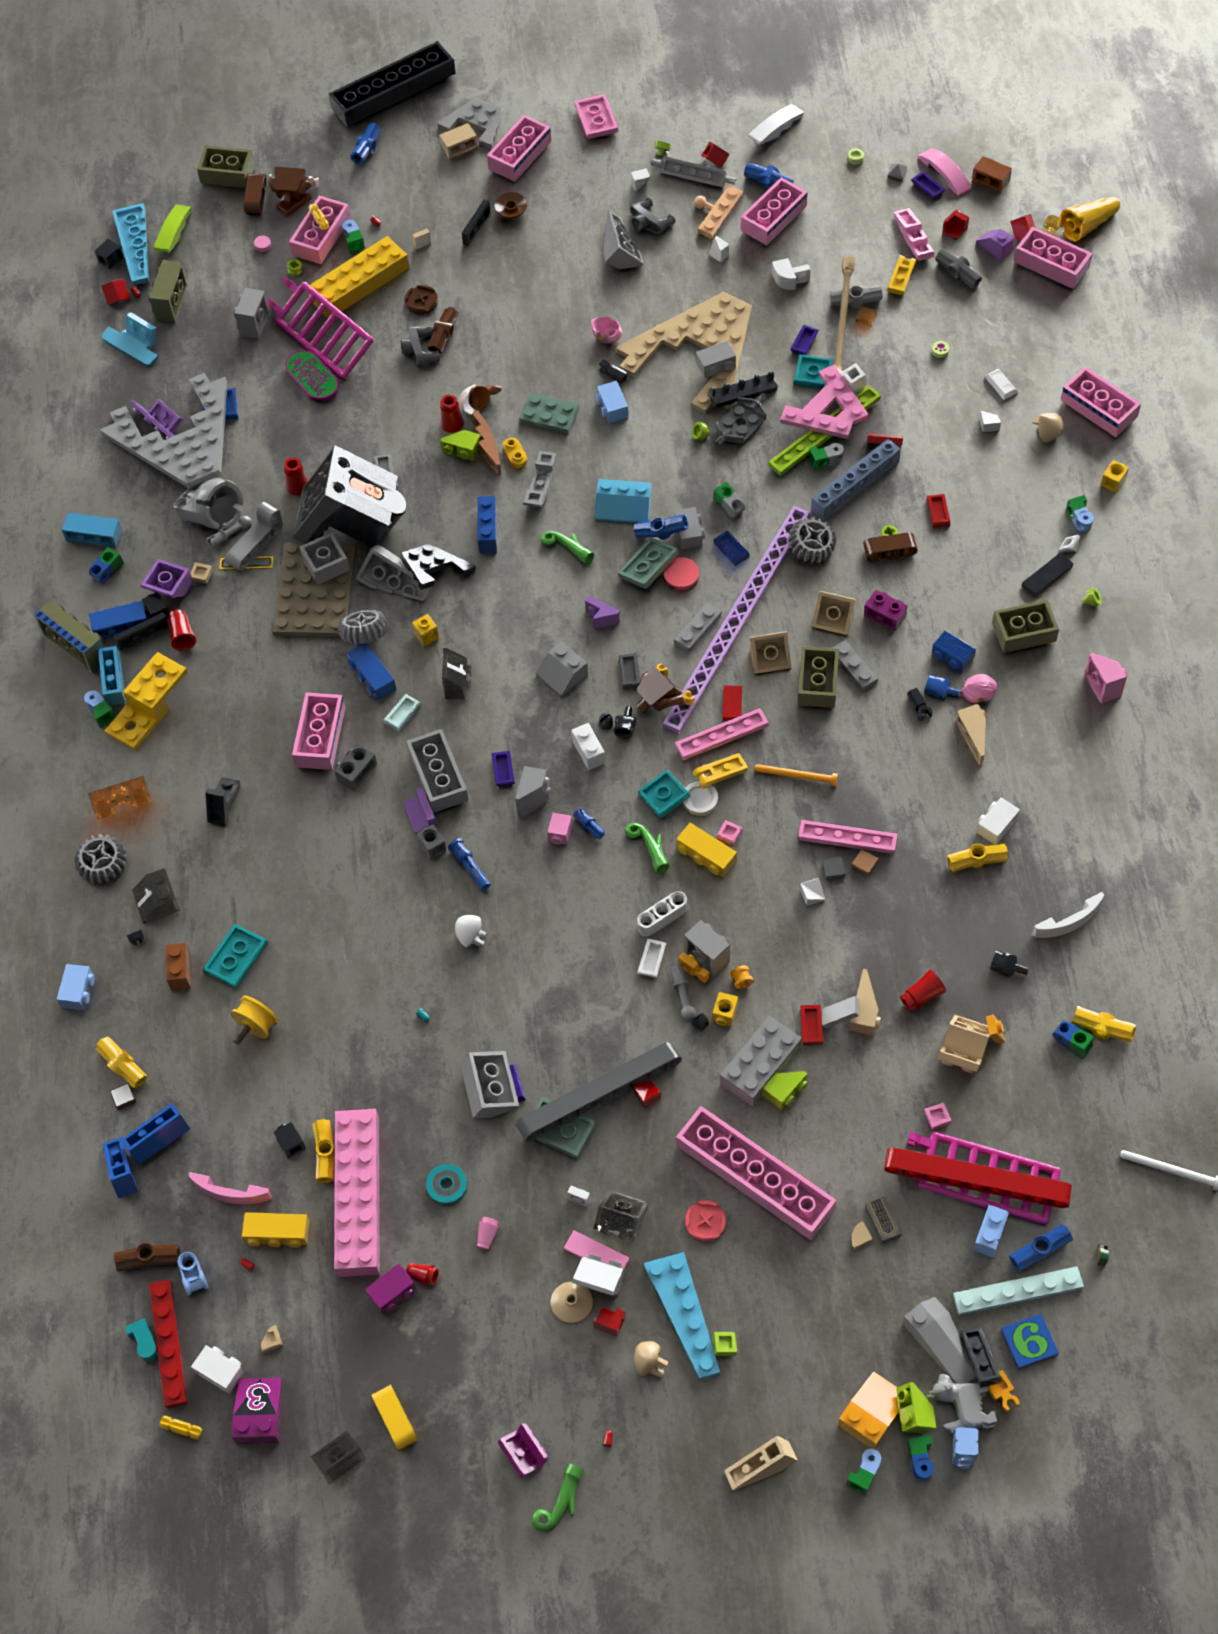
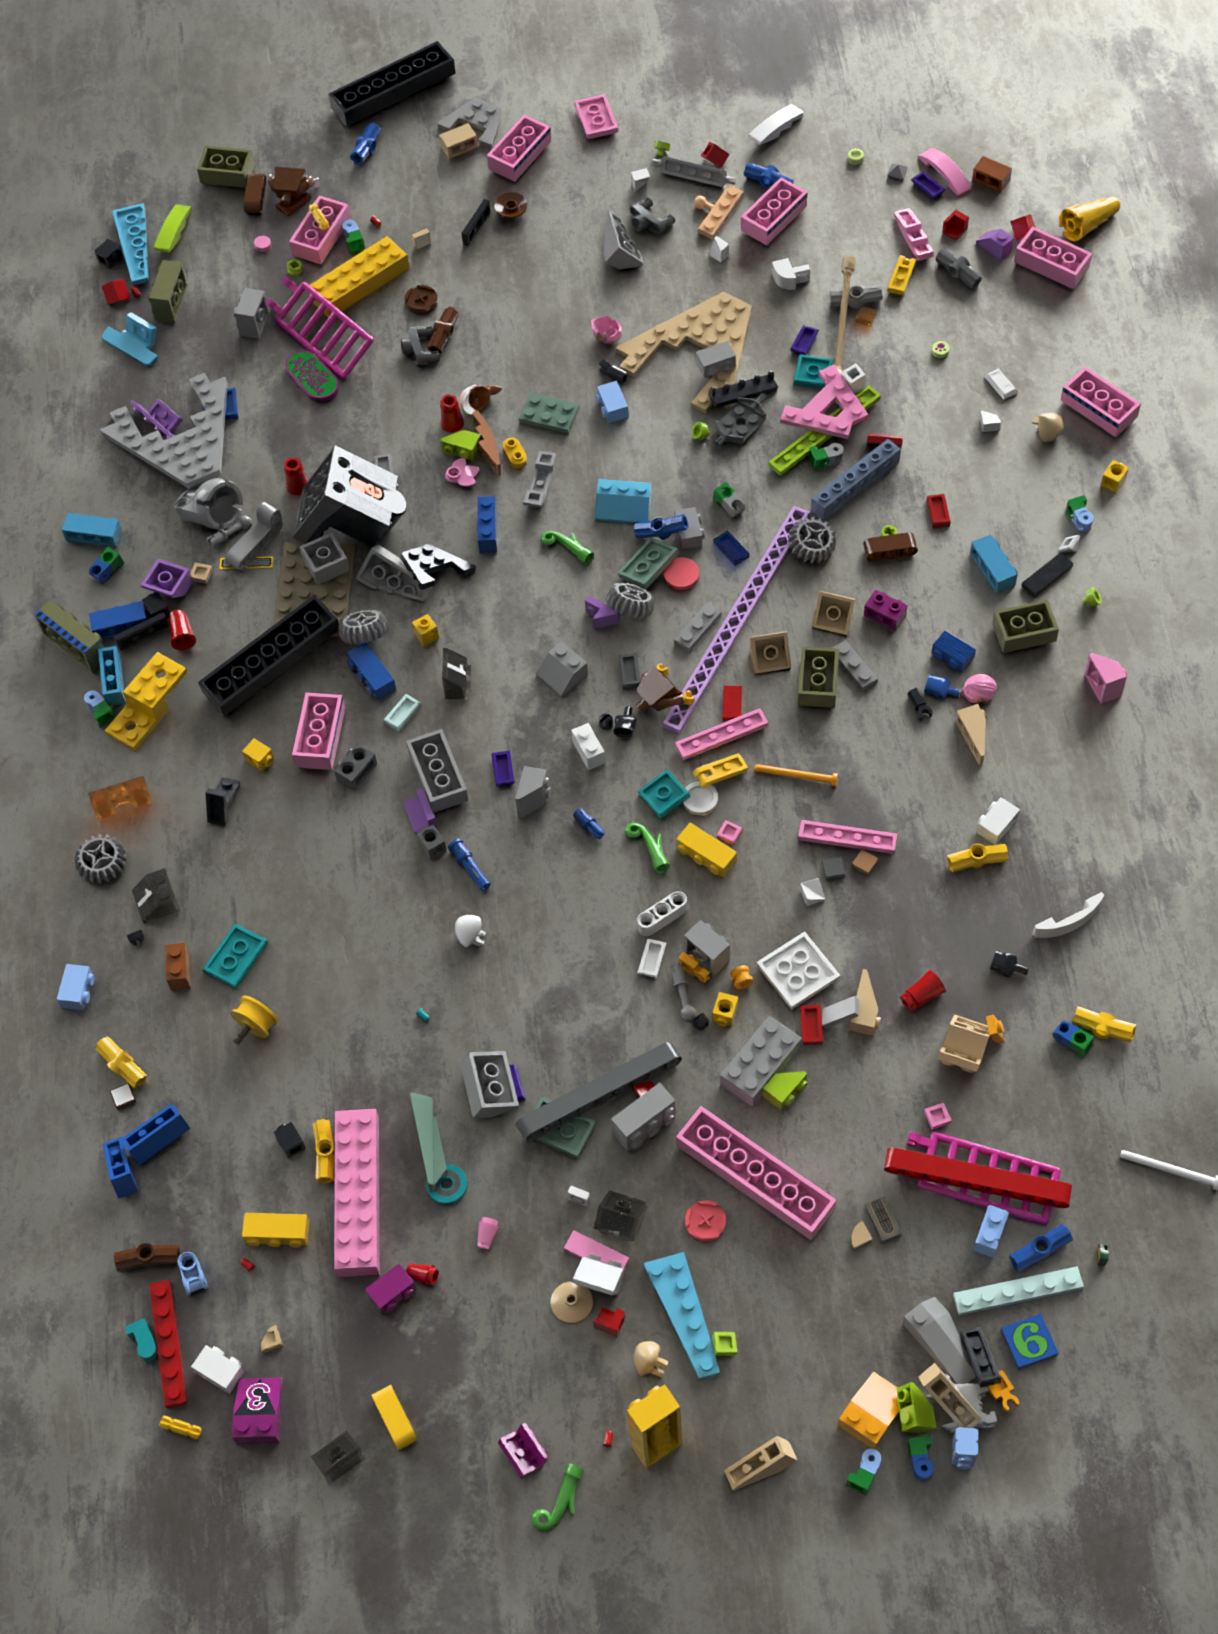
(253, 1195): bright pink slope -> none
(258, 754): none -> yellow brick
(269, 655): none -> black brick
(429, 1139): none -> sand green wedge
(463, 473): none -> bright pink plate
(559, 829): bright pink brick -> none
(630, 600): none -> light grey gear
(644, 1117): none -> light grey brick
(654, 1425): none -> yellow brick
(798, 970): none -> white plate
(949, 1397): none -> tan slope
(994, 563): none -> dark azure brick
(1051, 223): clear yellow plate -> none

